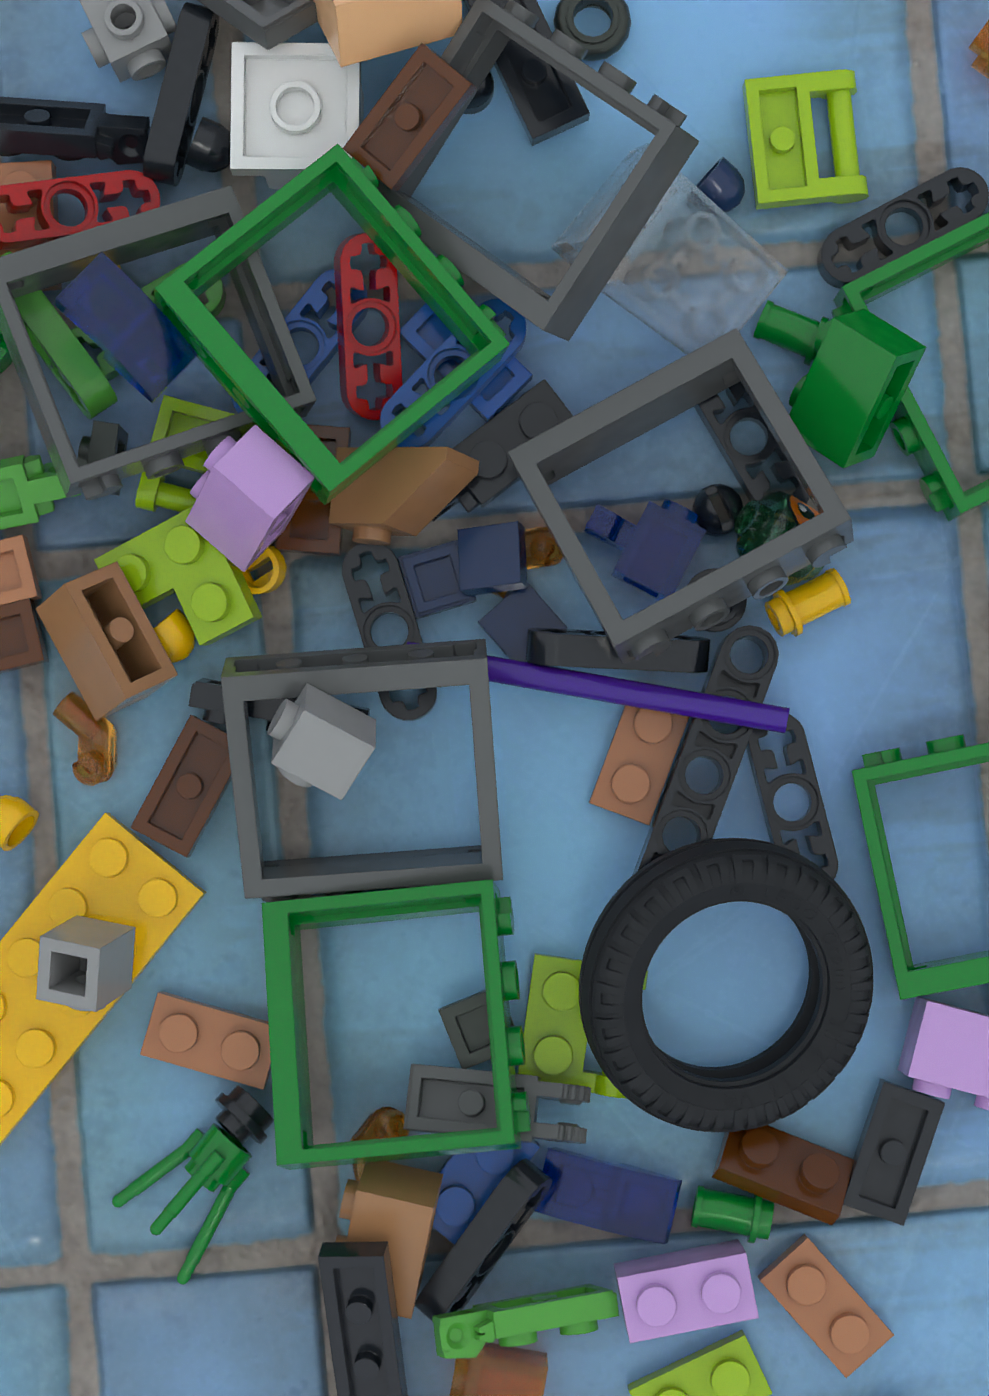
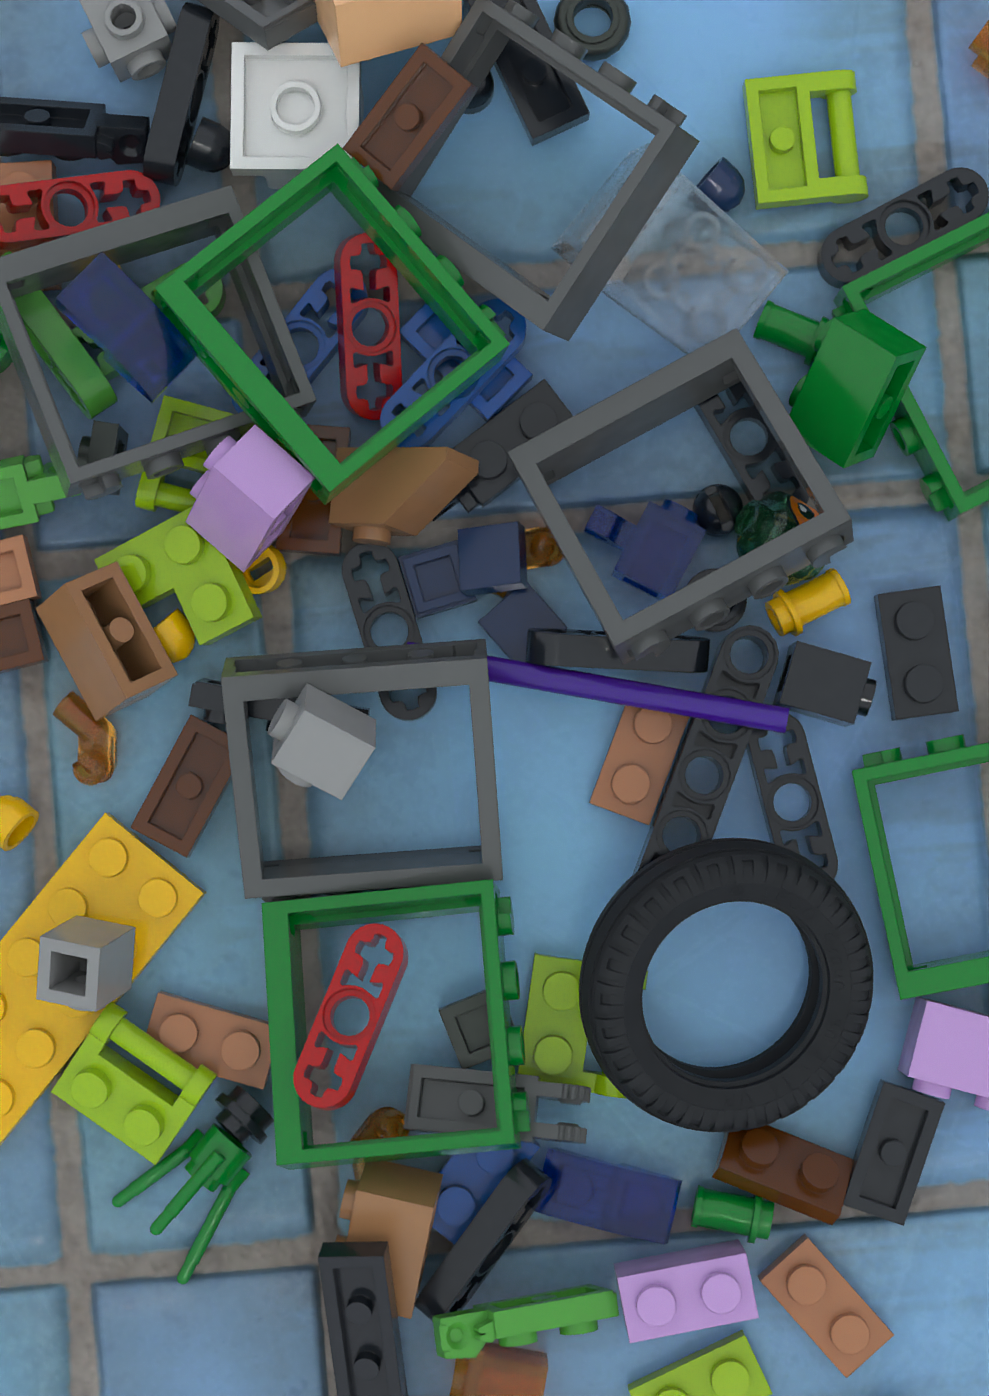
(124, 1096): none -> lime plate
(319, 1057): none -> red beam
(825, 684): none -> black brick
(916, 653): none -> black plate

